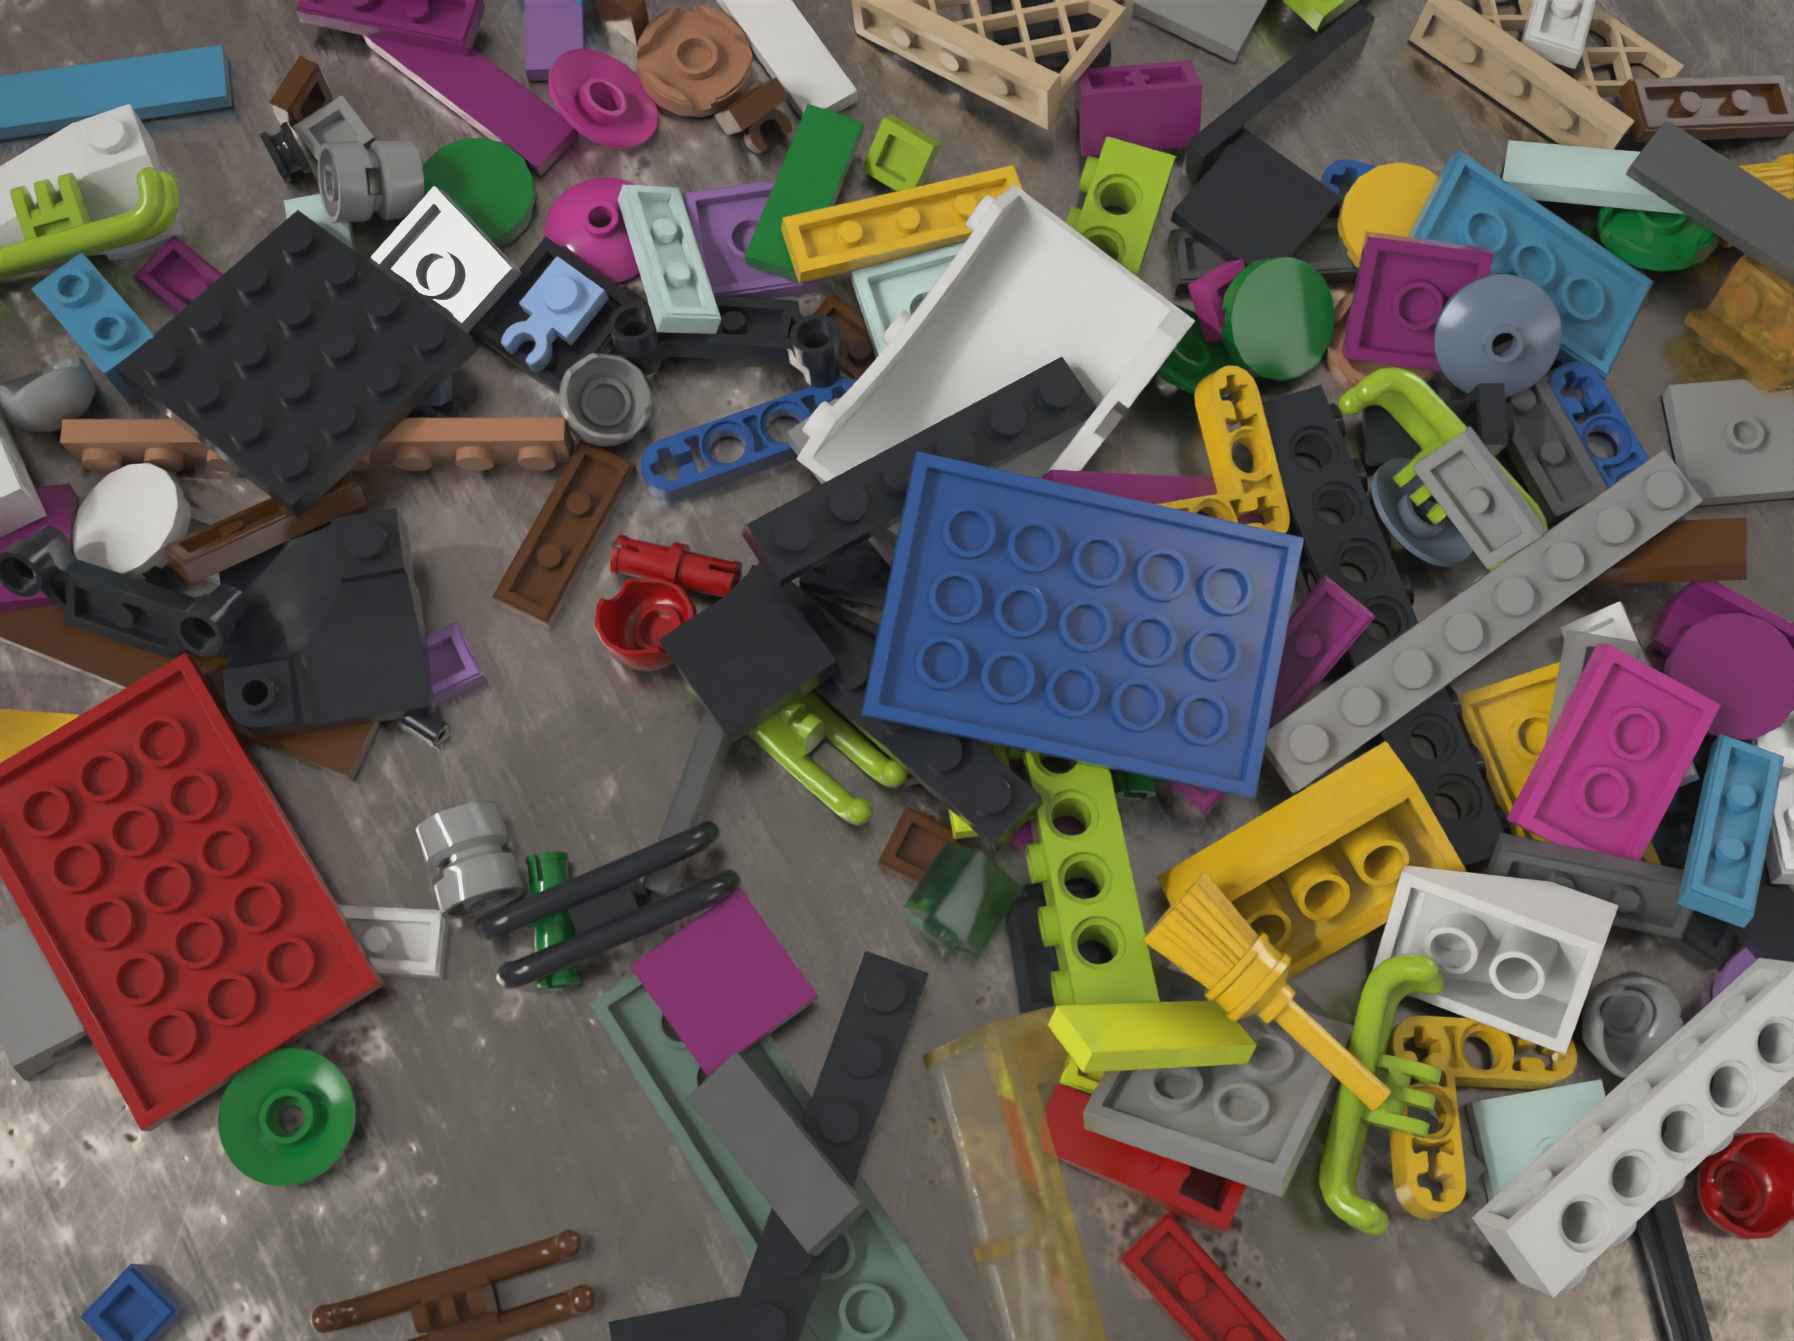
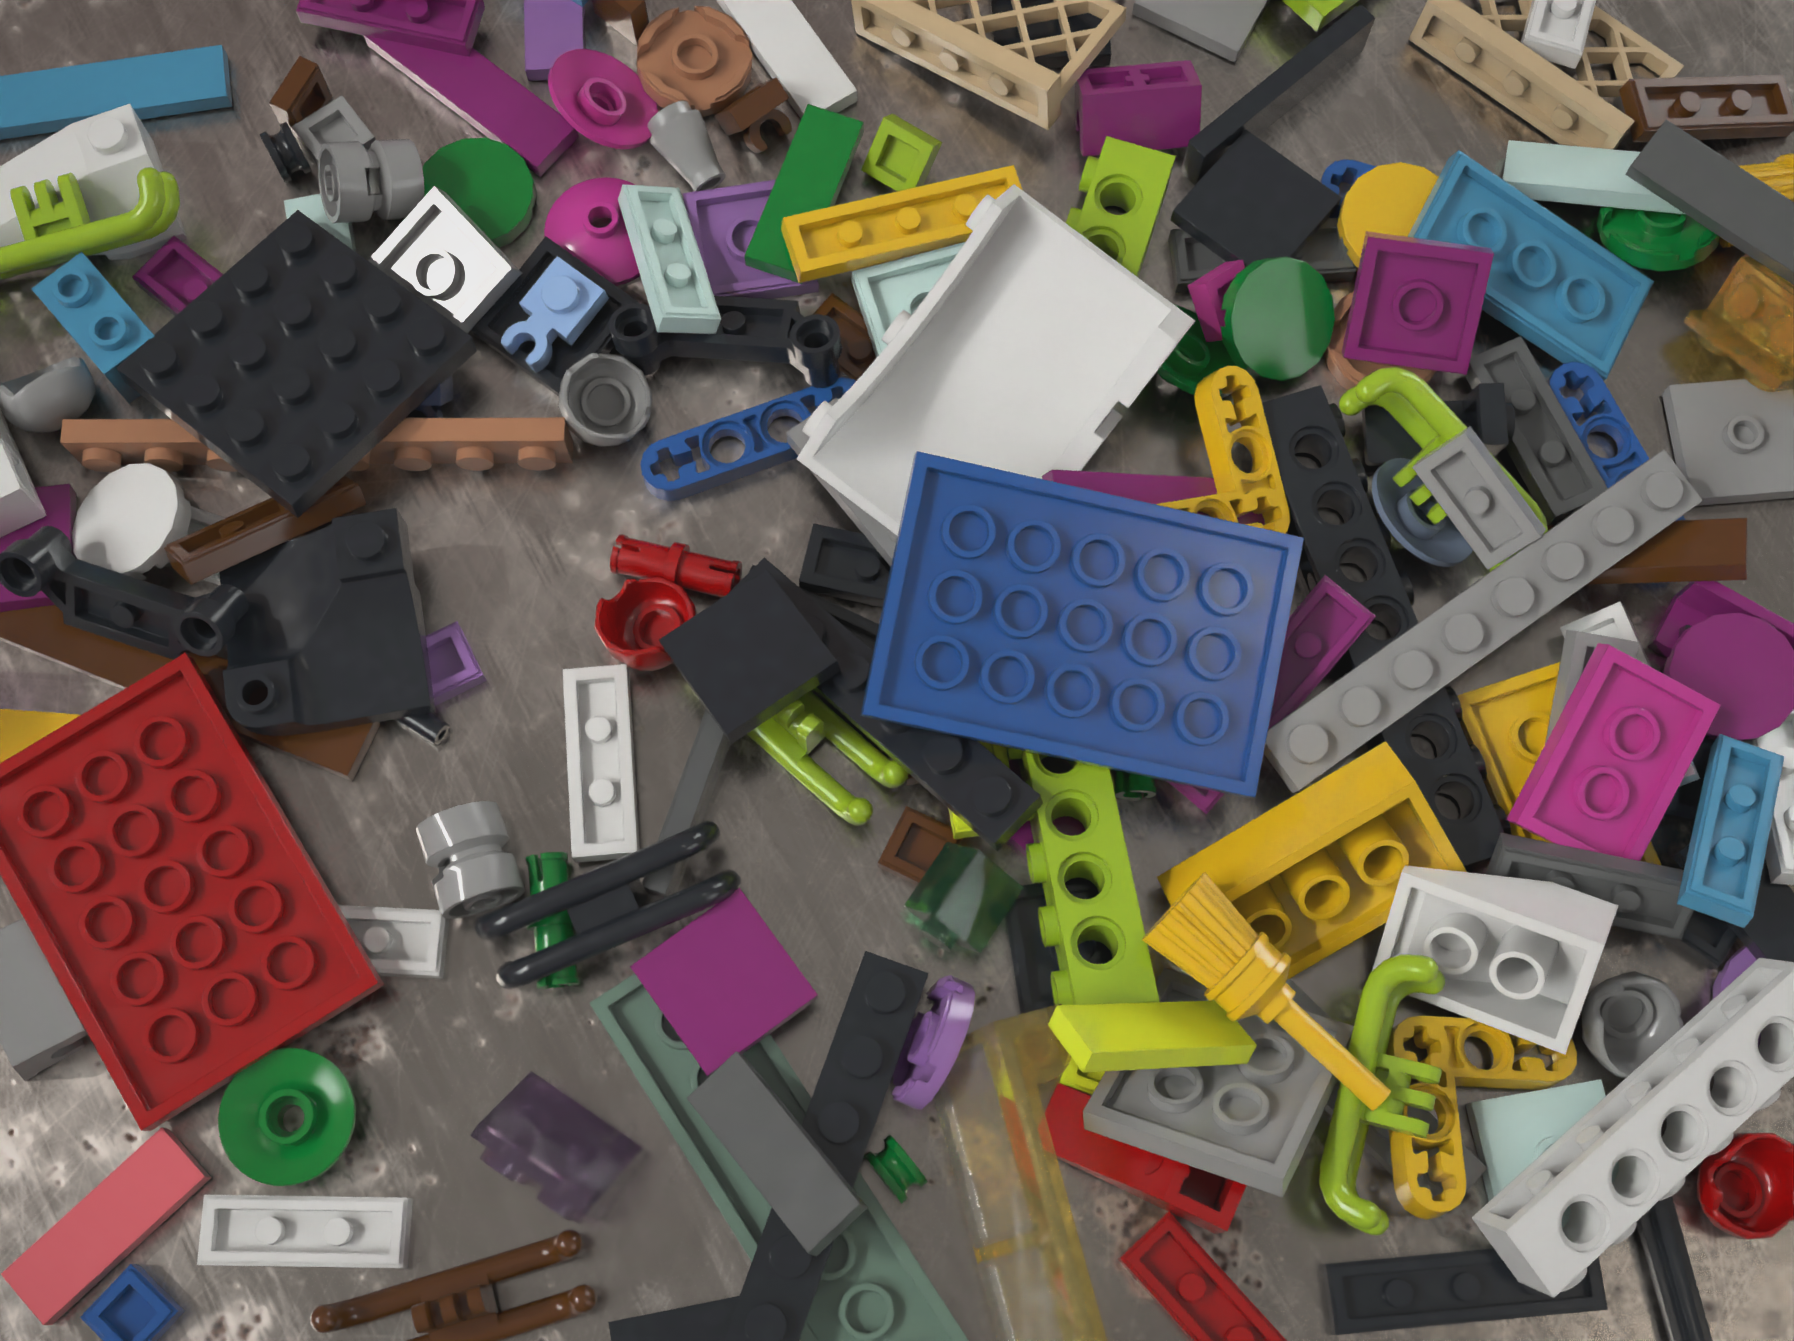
(105, 1226): none -> coral tile
(305, 1231): none -> white tile
(560, 1146): none -> clear purple slope
(565, 534): reddish brown tile -> none
(600, 763): none -> white plate
(685, 143): none -> light grey cone
(874, 492): black plate -> none
(895, 1169): none -> green bush
(933, 1042): none -> medium lavender tile
(1443, 1292): none -> black tile
(1480, 314): sand blue dish -> none

